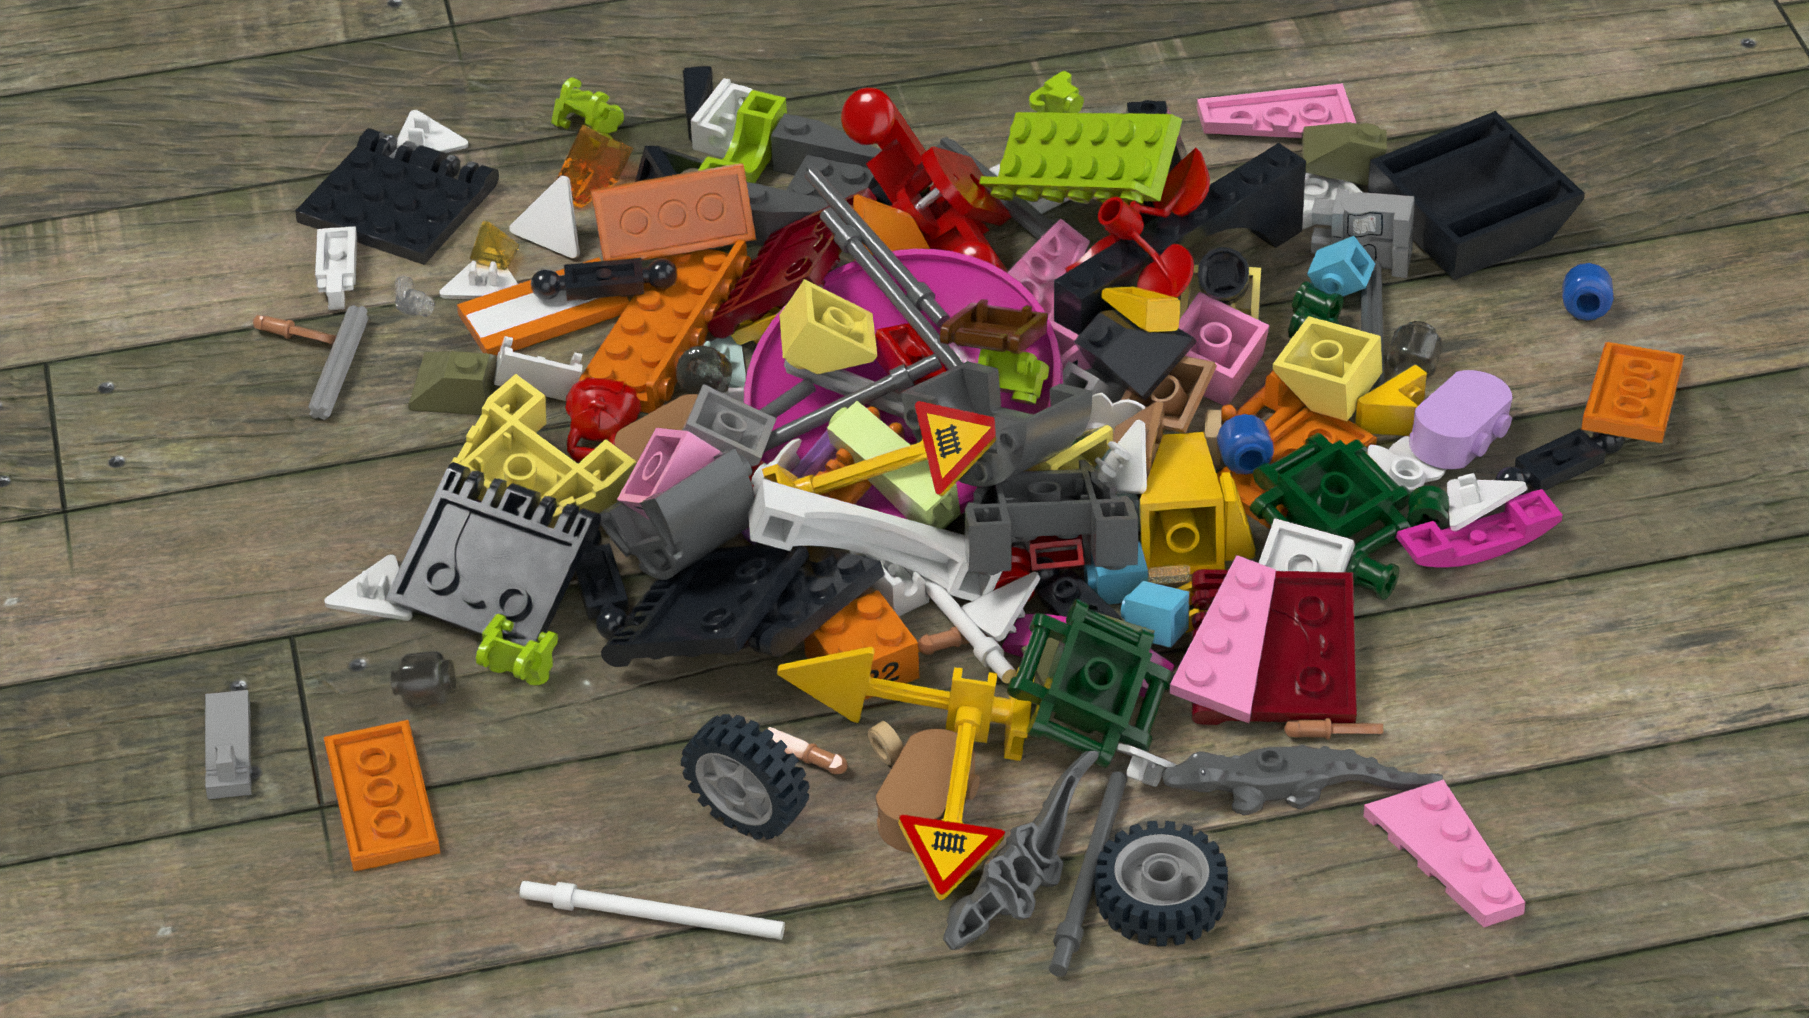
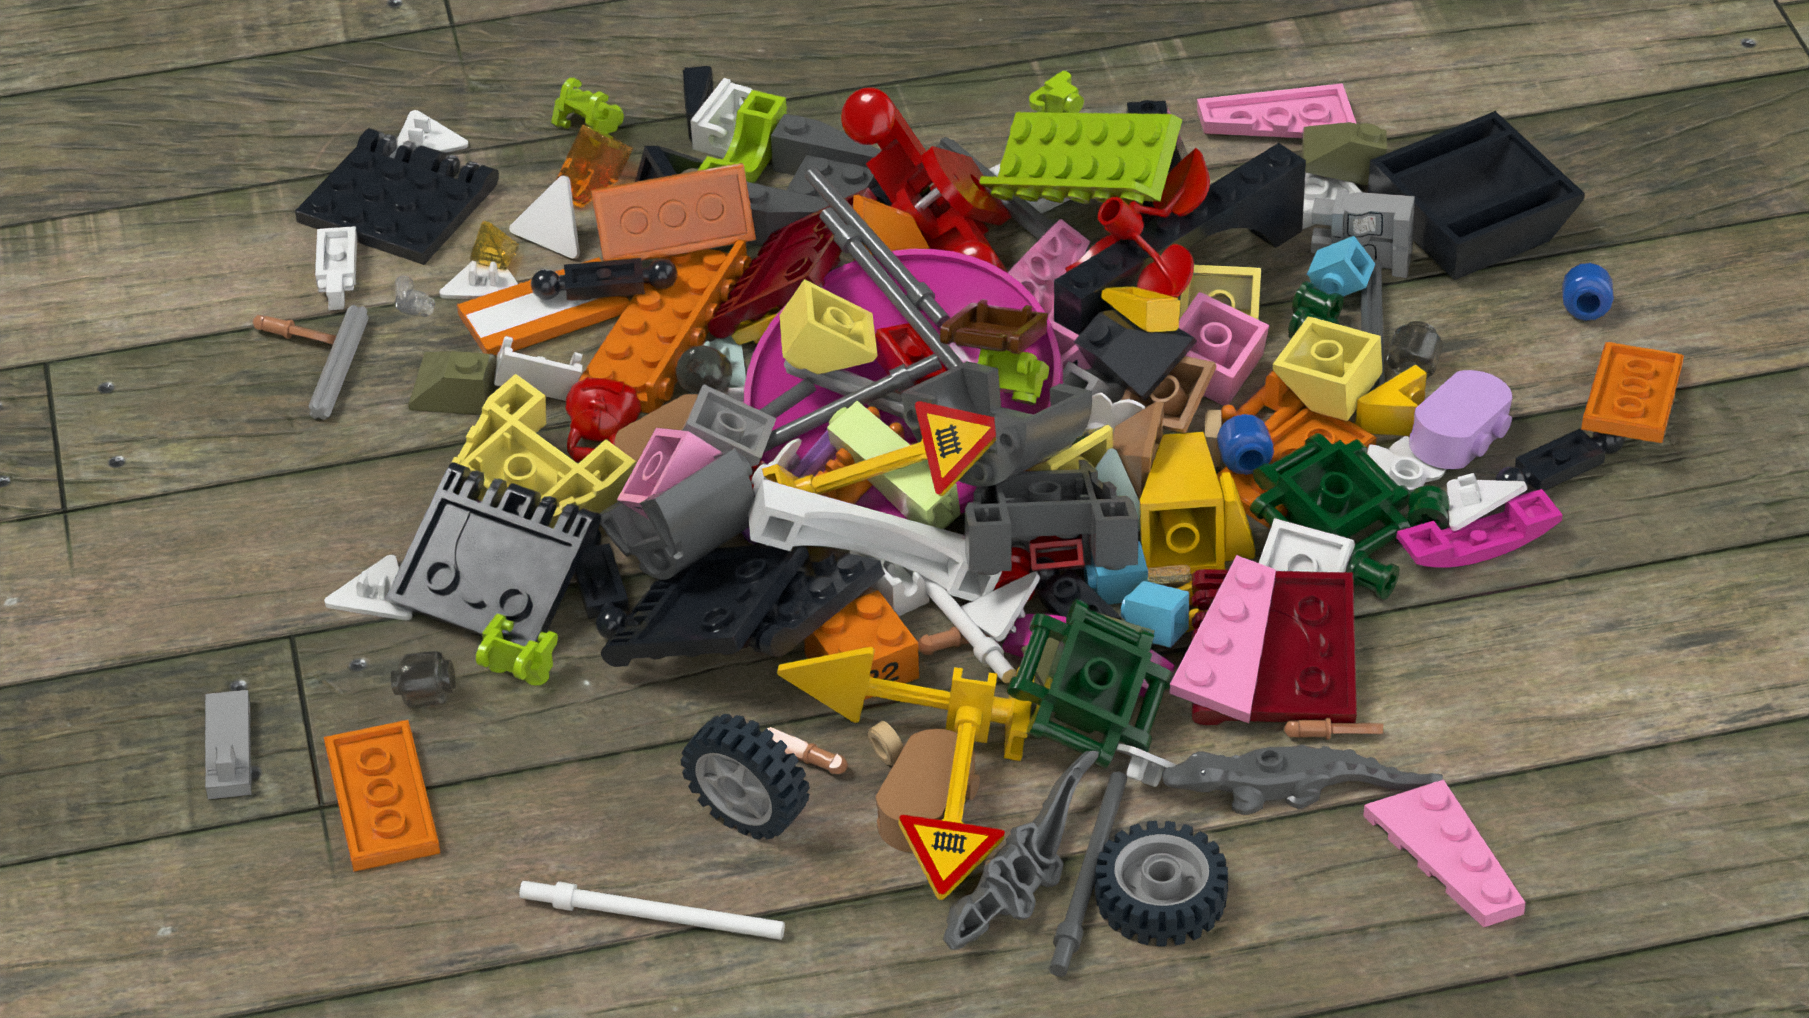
(1126, 462): white piece -> none
(1223, 275): black wheel -> none

